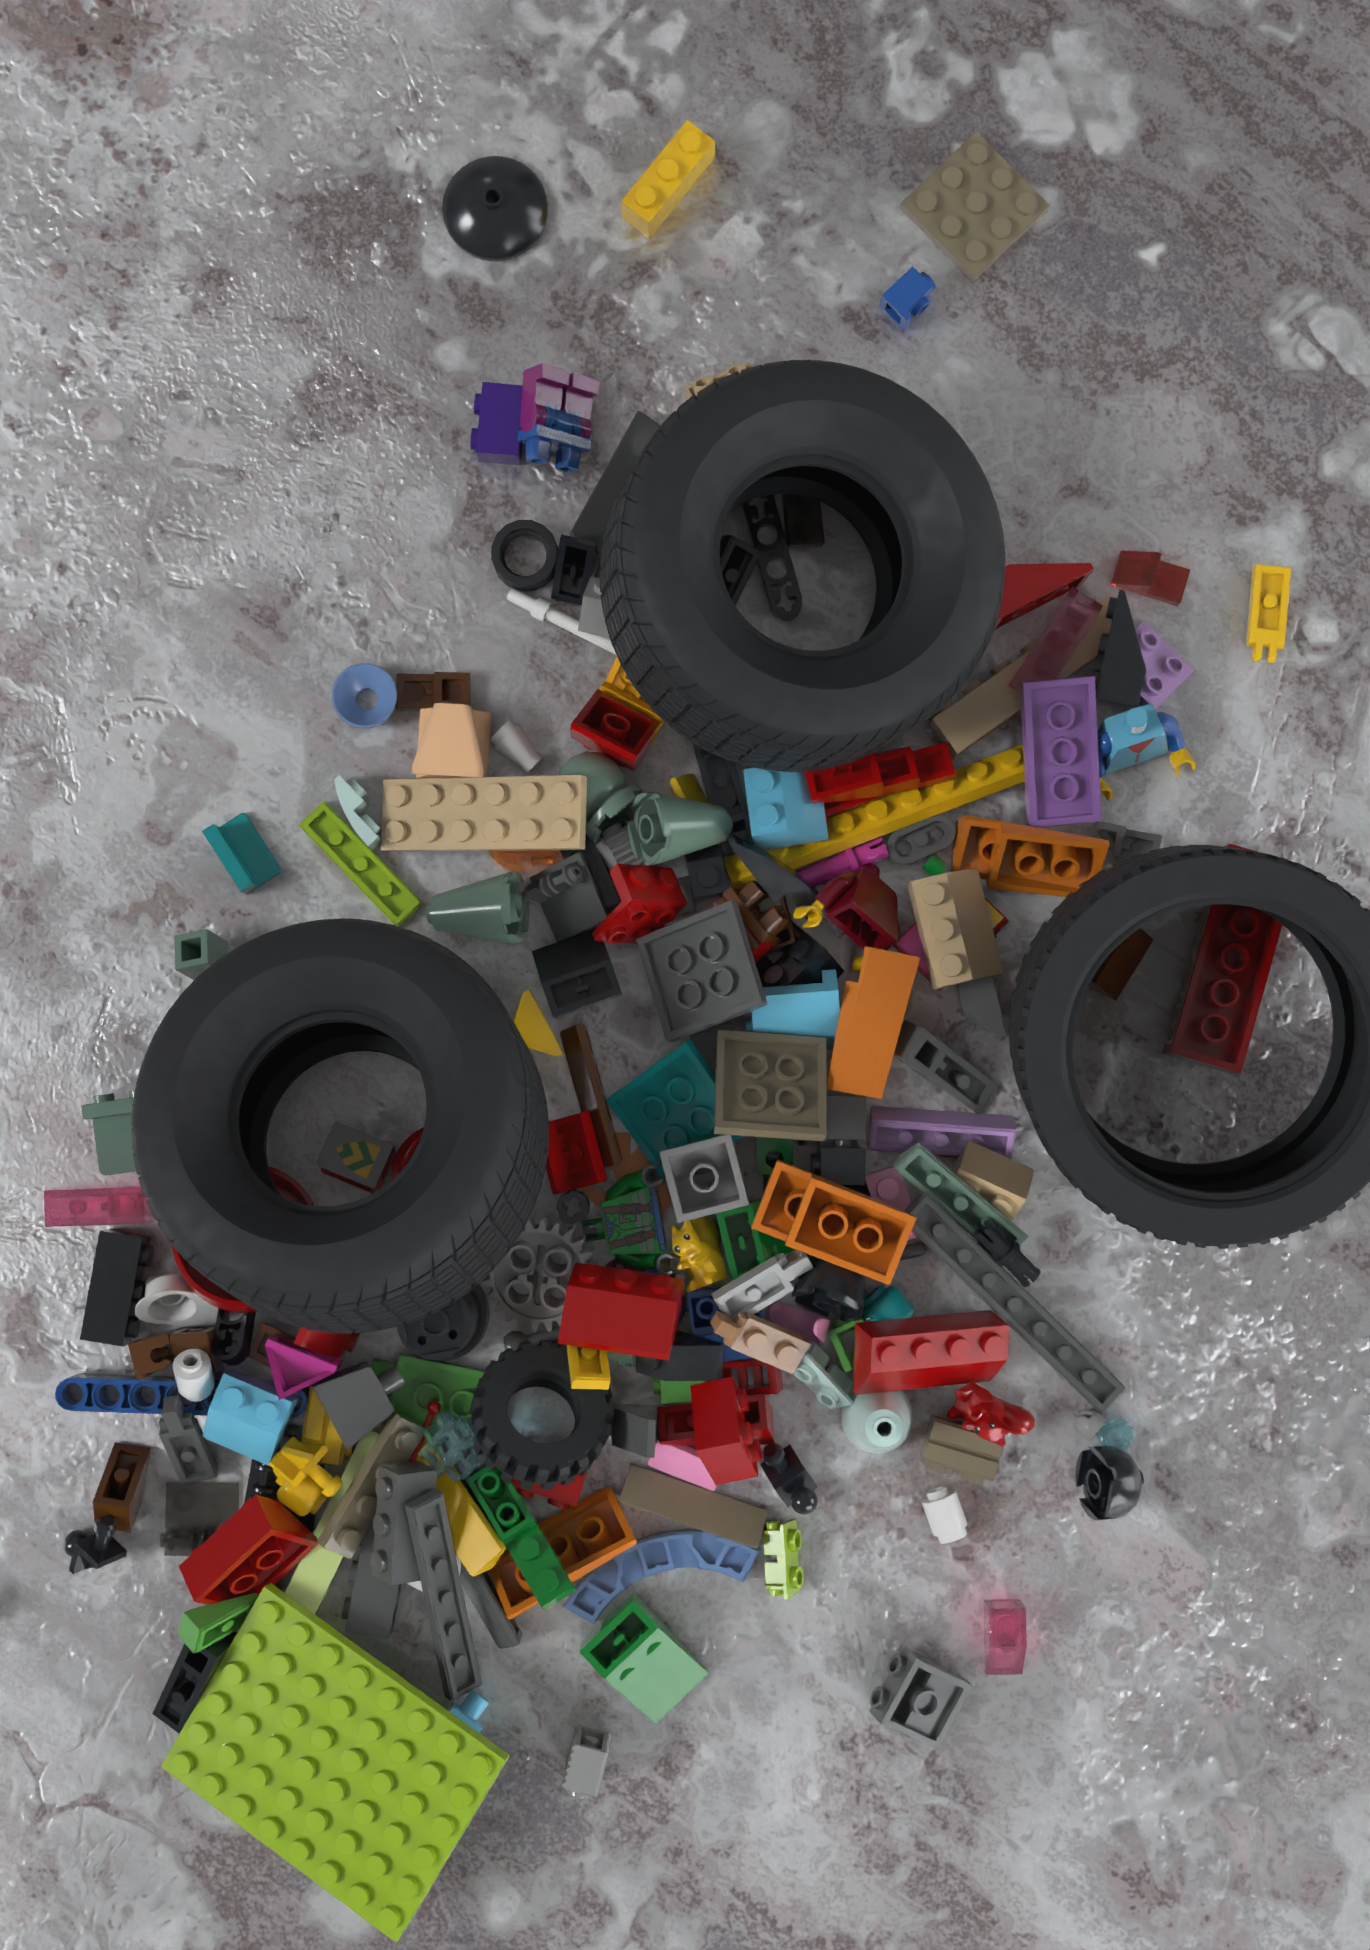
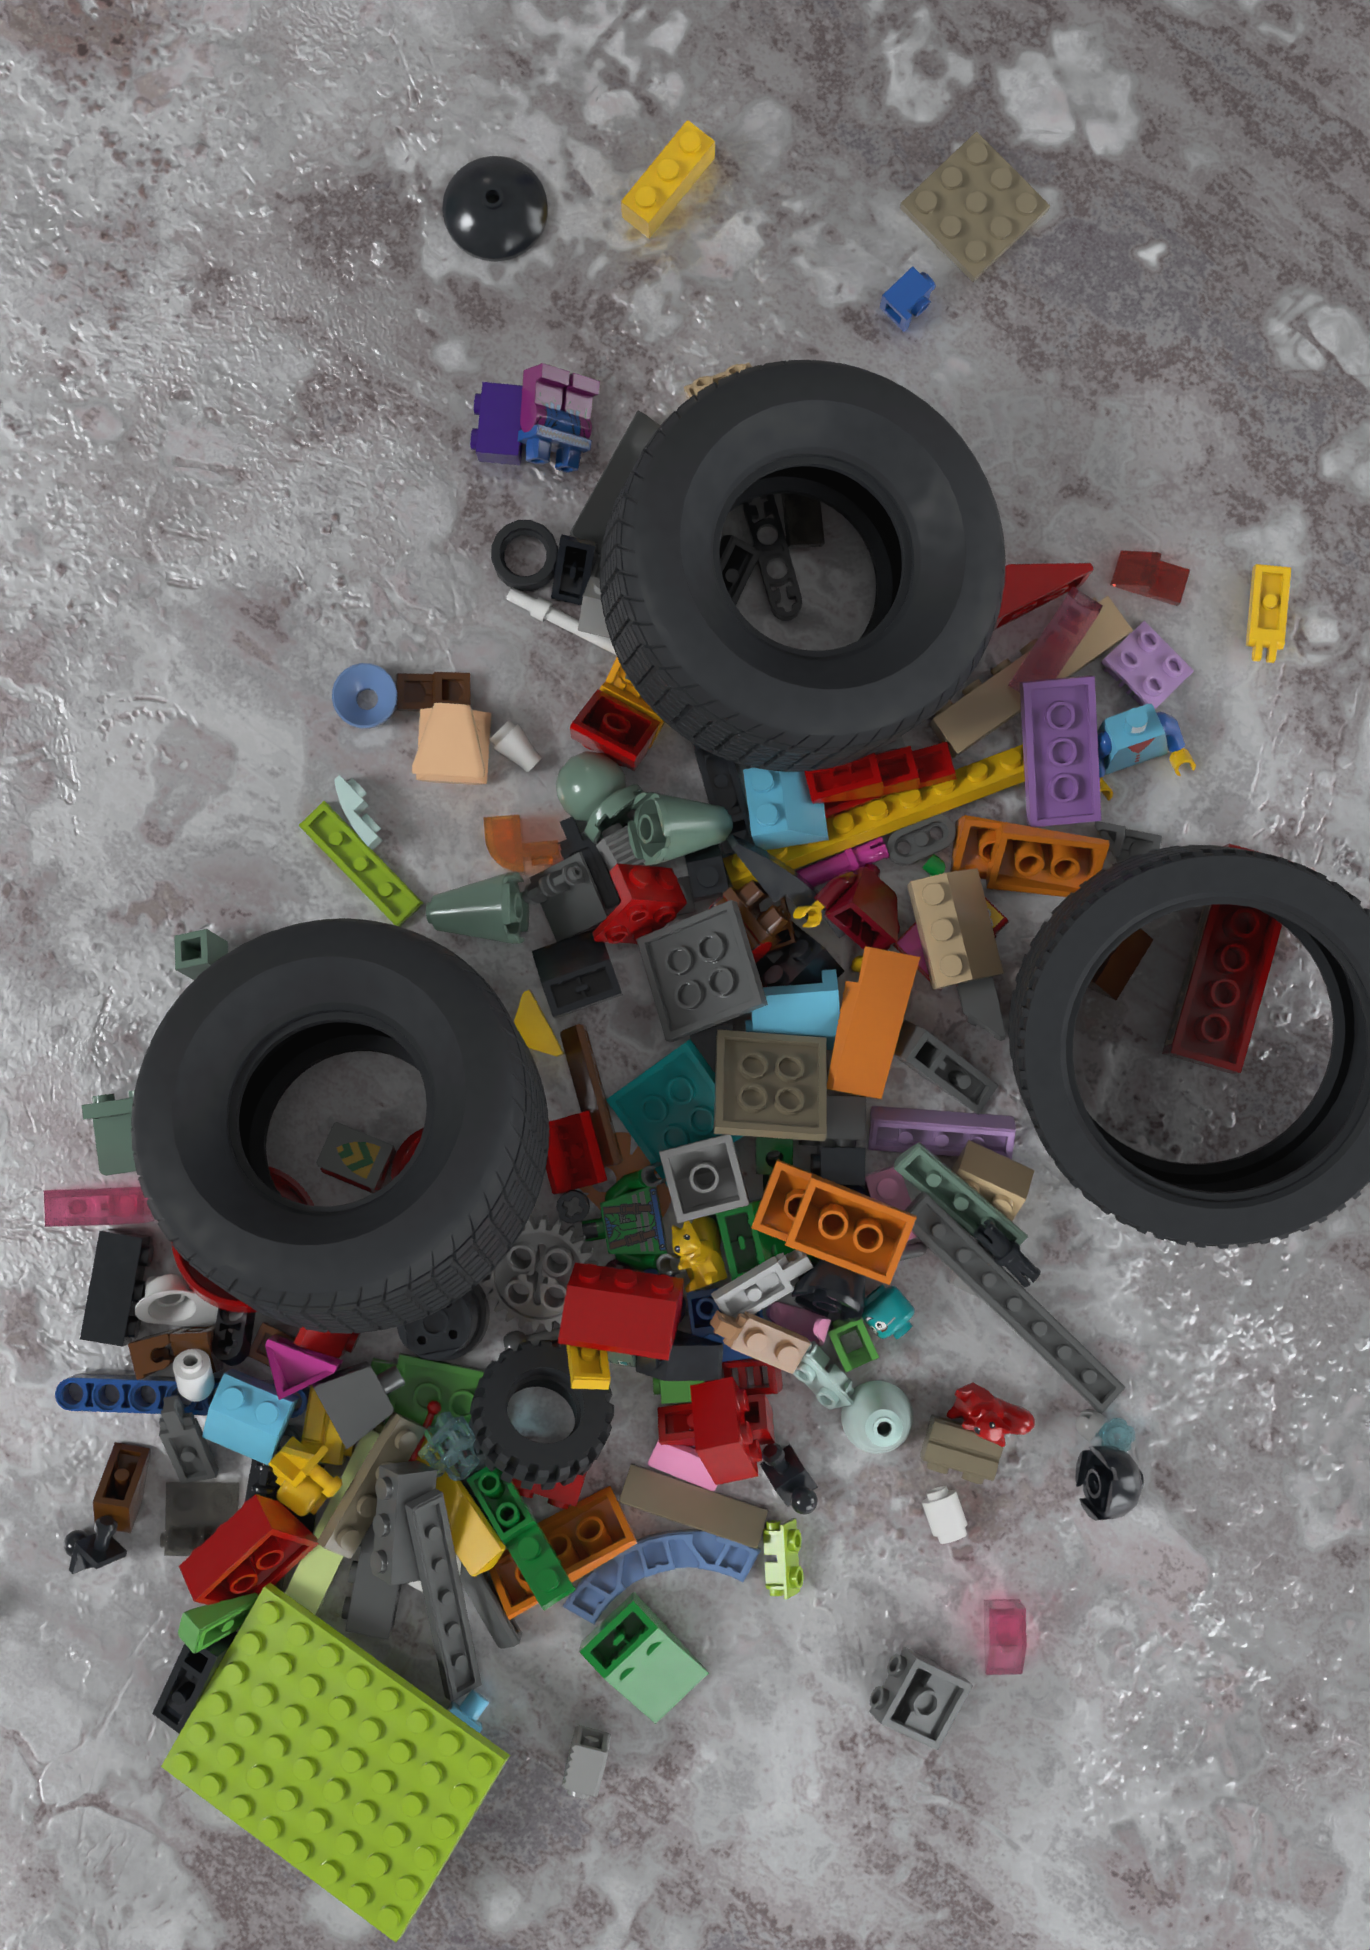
(243, 853): teal panel -> none
(484, 814): tan plate -> none
(635, 1428): dark grey slope -> none
(687, 787): yellow slope -> none
(929, 1351): red slope -> none
(1123, 663): black slope -> none

